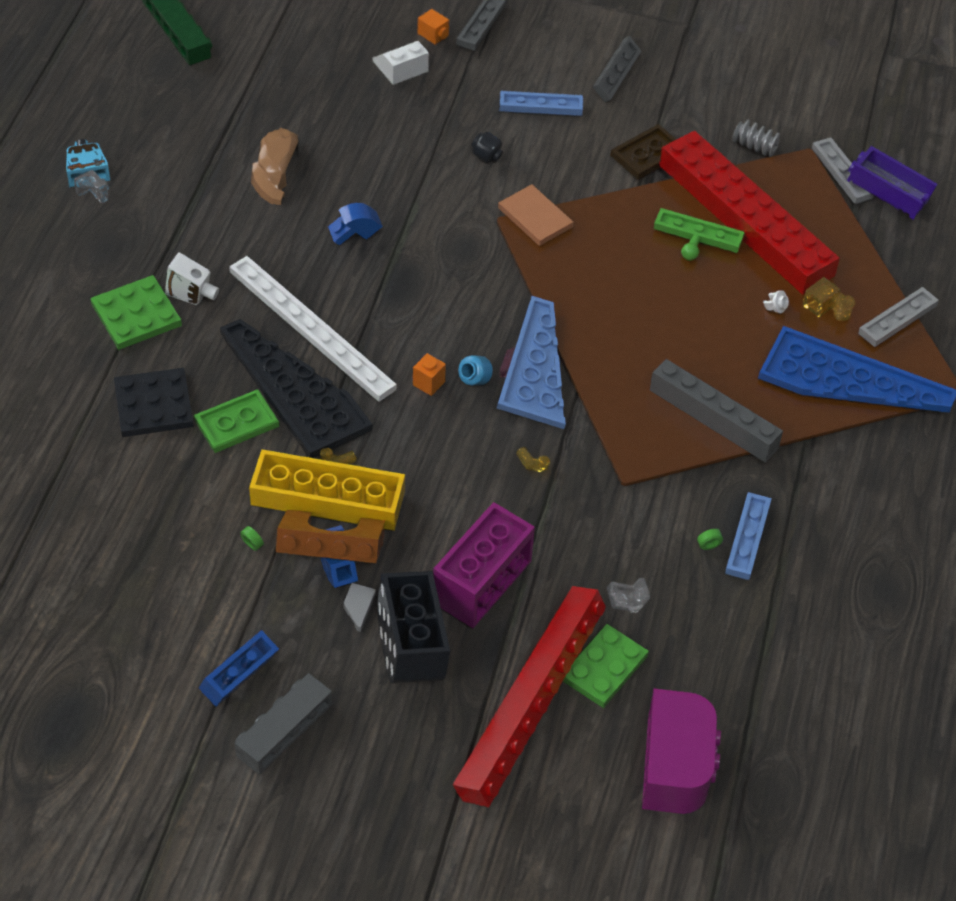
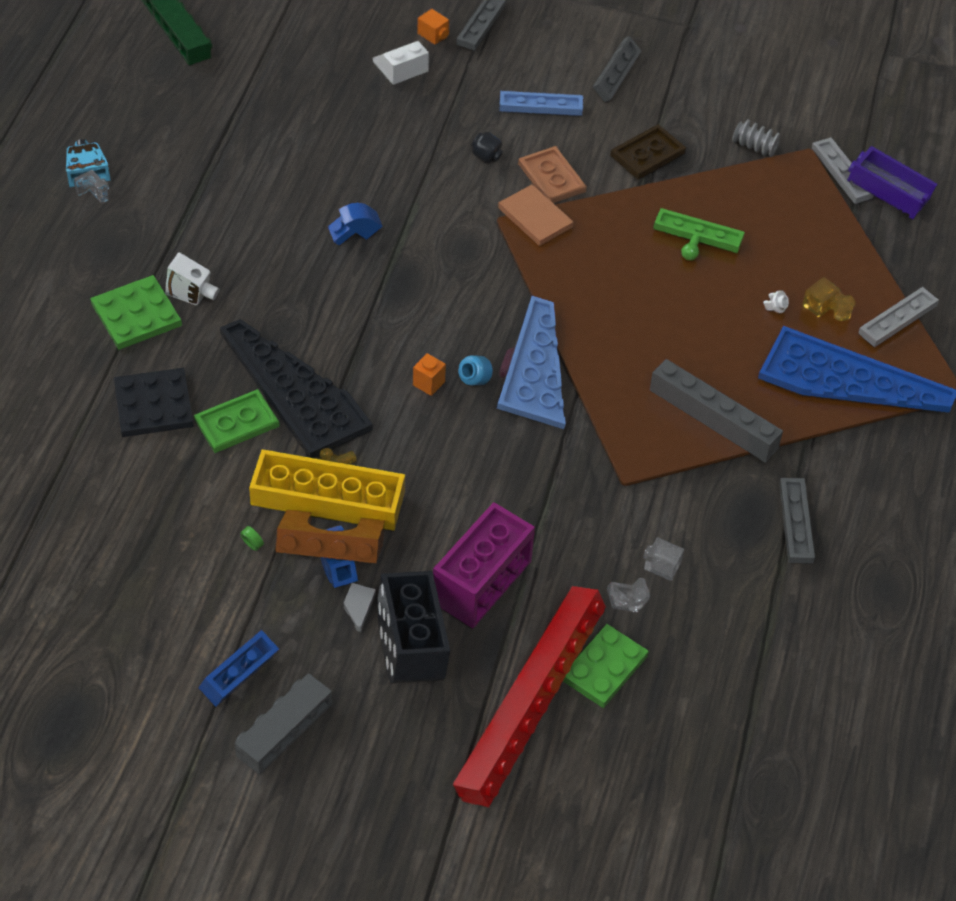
(269, 172): medium nougat animal -> none
(313, 329): white plate -> none
(530, 463): clear yellow arm -> none
(552, 174): none -> nougat tile
(663, 558): none -> clear brick
(679, 752): magenta brick -> none
(710, 539): bright green tile -> none
(747, 208): red brick -> none
(748, 536): medium blue plate -> none
(796, 520): none -> dark grey plate

